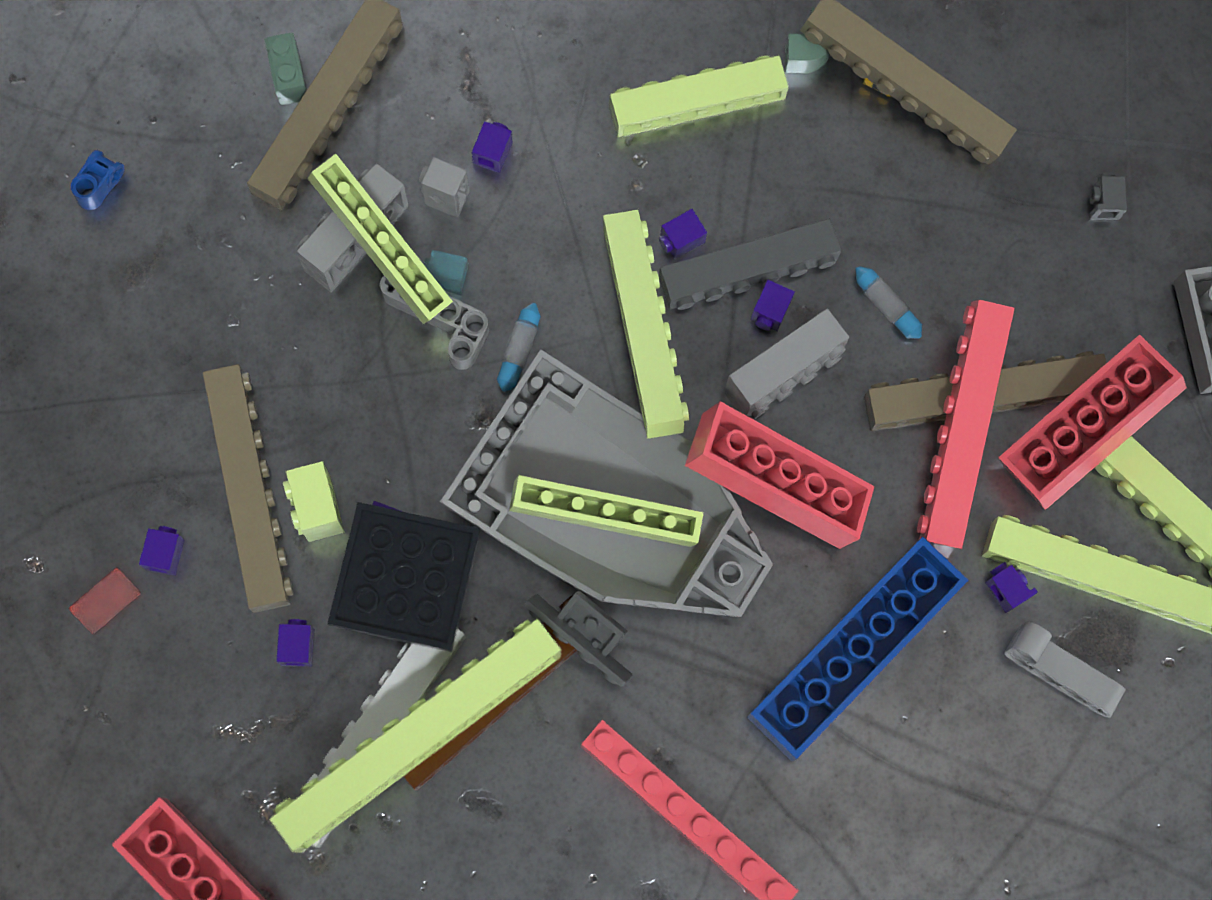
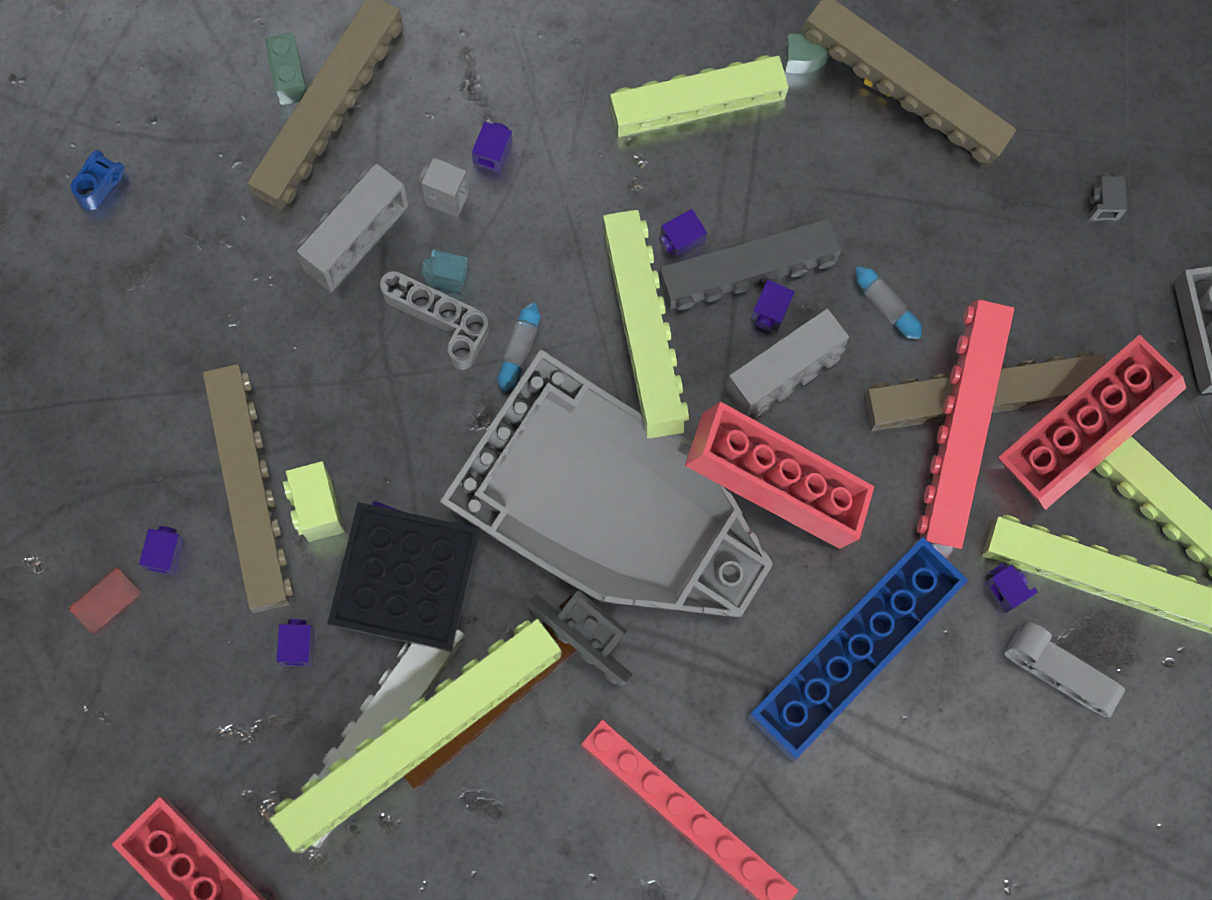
(379, 239): yellowish green brick -> none
(606, 511): yellowish green brick -> none

